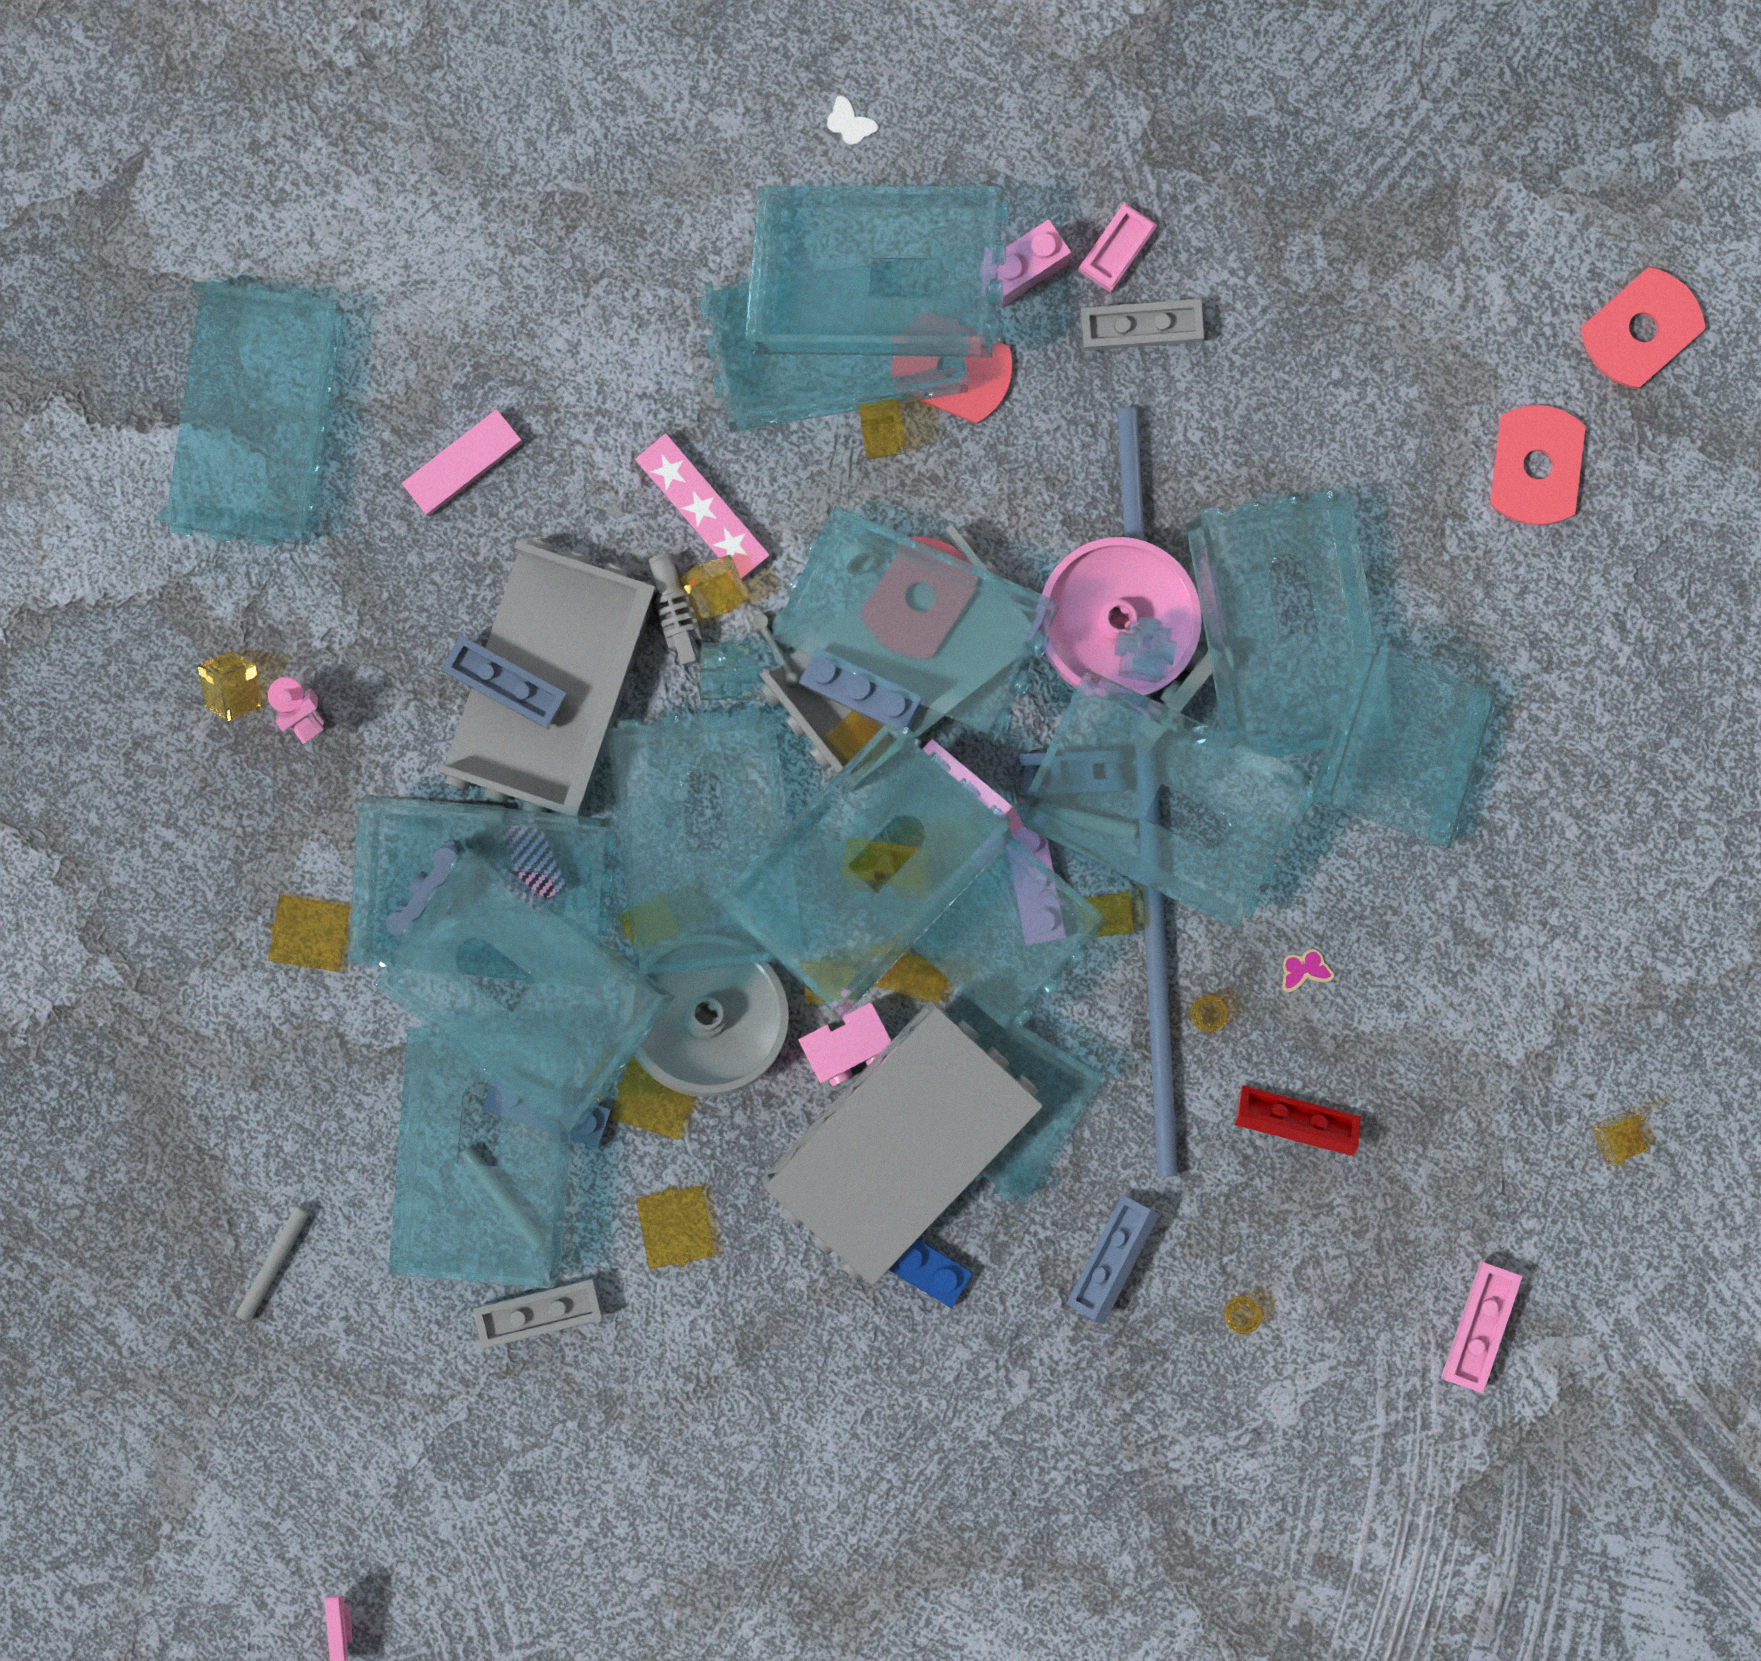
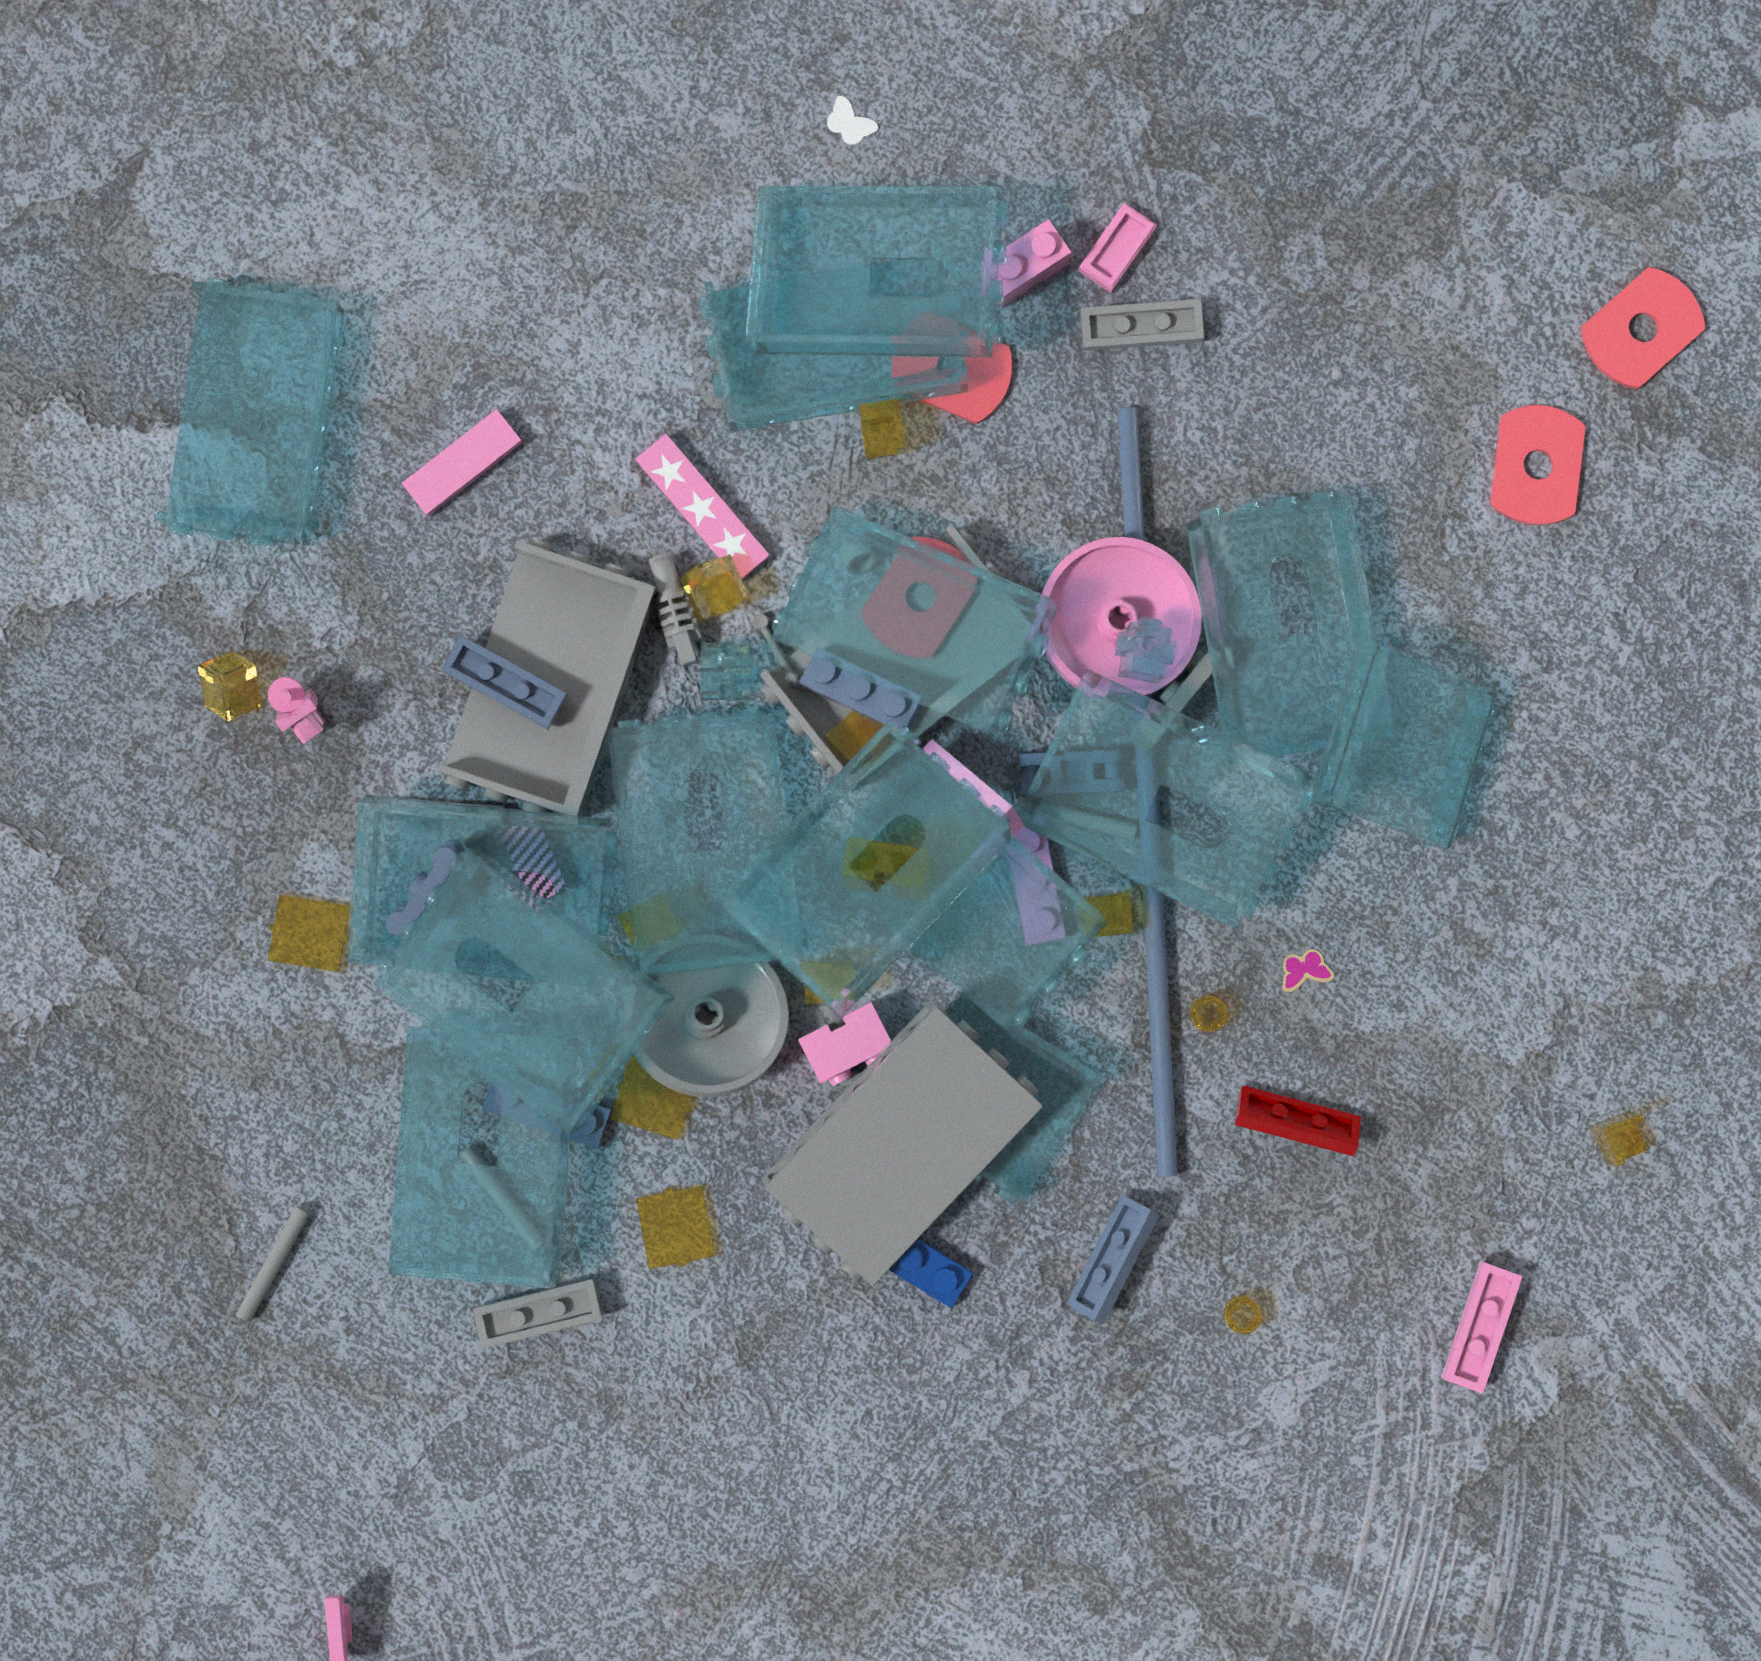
(914, 978): clear yellow hinge -> none

